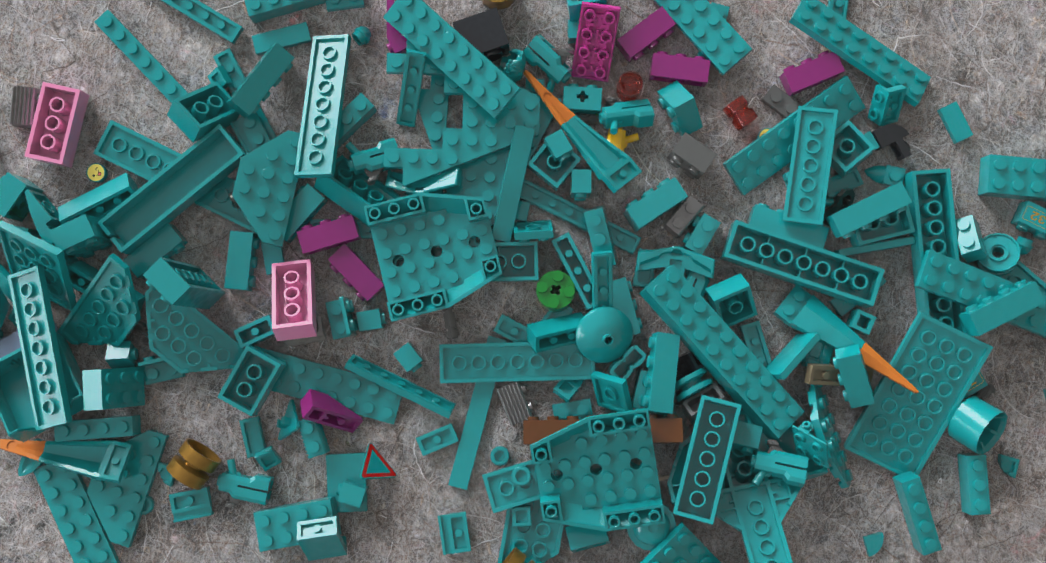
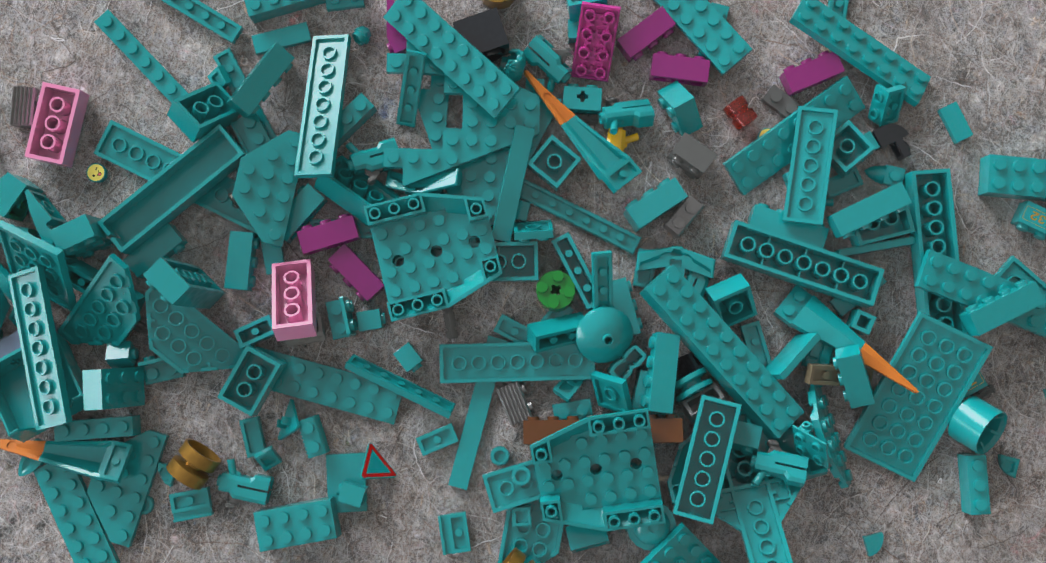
(99, 200): teal brick -> none
(321, 538): teal panel -> none
(327, 411): magenta slope -> none
(558, 145): teal brick -> none
(580, 184): teal brick -> none
(599, 231): teal brick -> none
(629, 86): clear red wheel -> none
(701, 234): teal brick -> none
(843, 199): pearl dark grey piece -> none
(917, 513): teal brick -> none
(970, 239): brick -> none
(1007, 246): teal wheel -> none
(1024, 244): teal plate -> none

